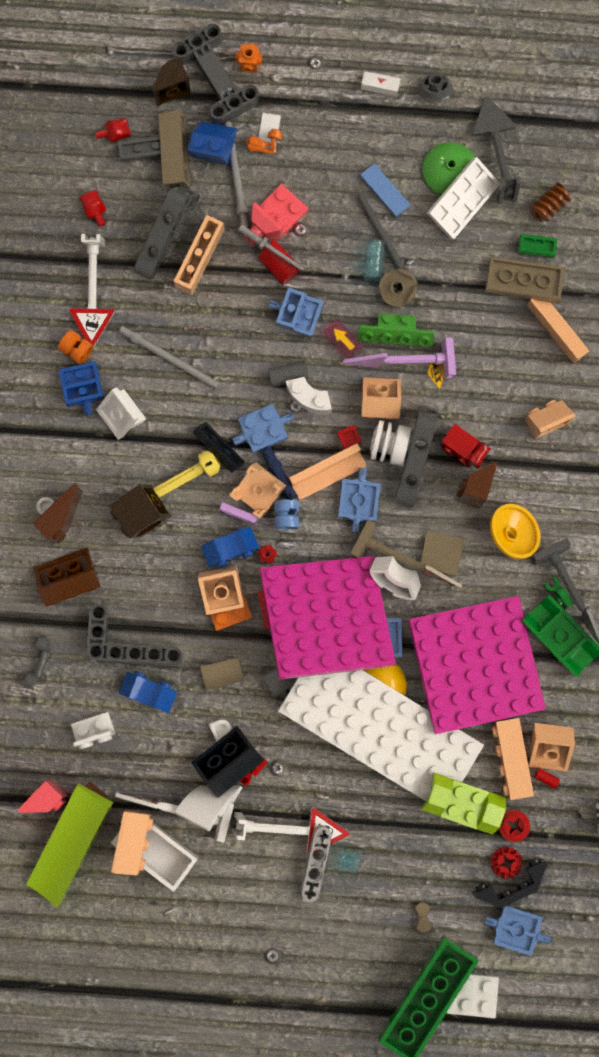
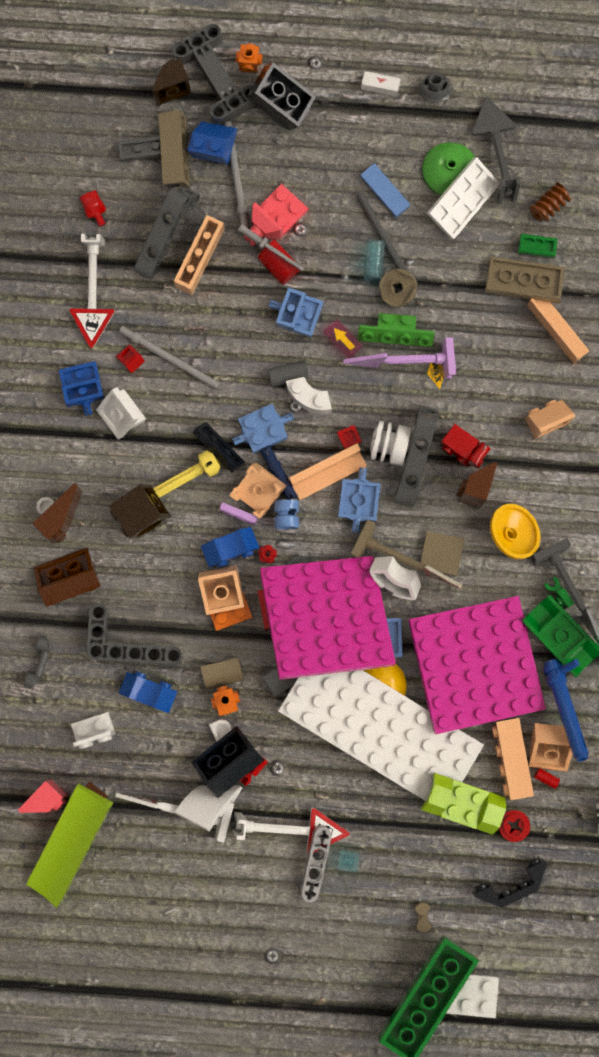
(69, 344): orange wheel -> none
(115, 130): red piece -> none
(130, 358): none -> red slope
(132, 842): light nougat slope -> none
(166, 857): white piece -> none
(231, 706): none -> orange brick
(255, 144): orange piece -> none
(268, 122): white sticker -> none
(281, 96): none -> black brick
(381, 398): light nougat slope -> none
(498, 858): red gear -> none
(517, 930): medium blue plate -> none
(557, 682): none -> blue cylinder

